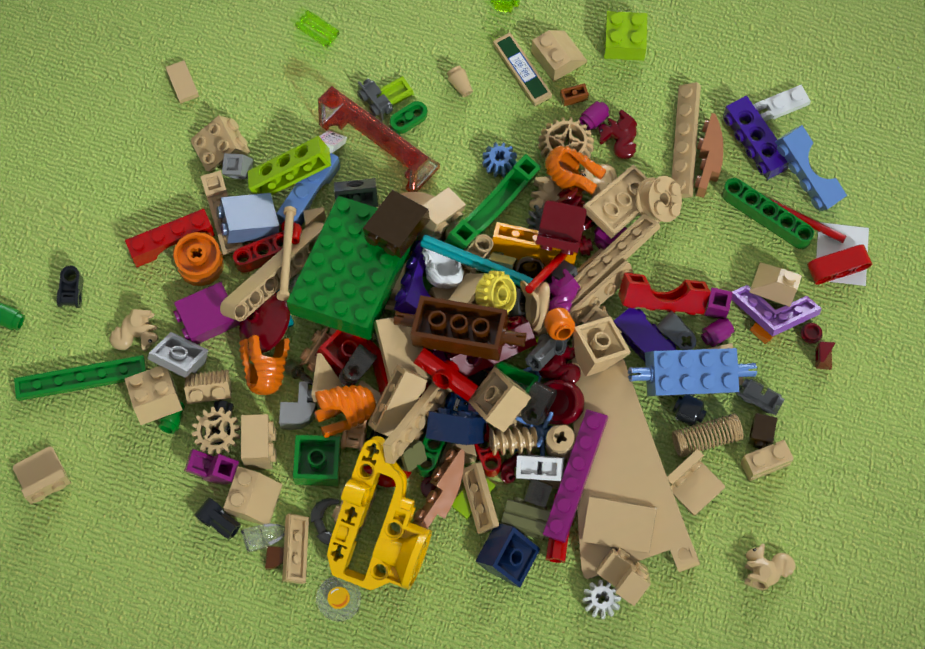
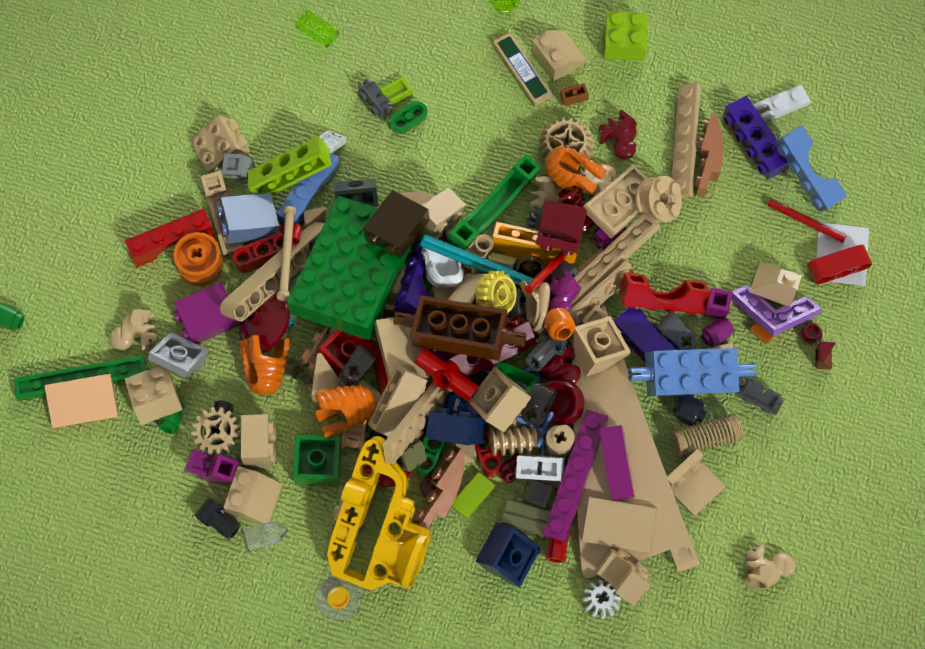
(41, 475): tan bracket -> none
(70, 291): black piece -> none
(81, 400): none -> light nougat tile
(182, 81): tan tile -> none
(208, 387): tan brick -> none
(274, 557): reddish brown tile -> none
(295, 549): tan tile -> none
(298, 414): light grey brick -> none
(317, 516): dark grey piece -> none
(339, 110): clear red windscreen -> none
(460, 81): tan cone -> none
(479, 498): tan plate -> none
(499, 152): medium blue gear -> none
(586, 246): dark red plate -> none
(594, 115): magenta brick -> none
(617, 462): none -> magenta slope
(762, 430): dark brown brick -> none
(766, 460): tan brick -> none
(773, 222): green beam -> none

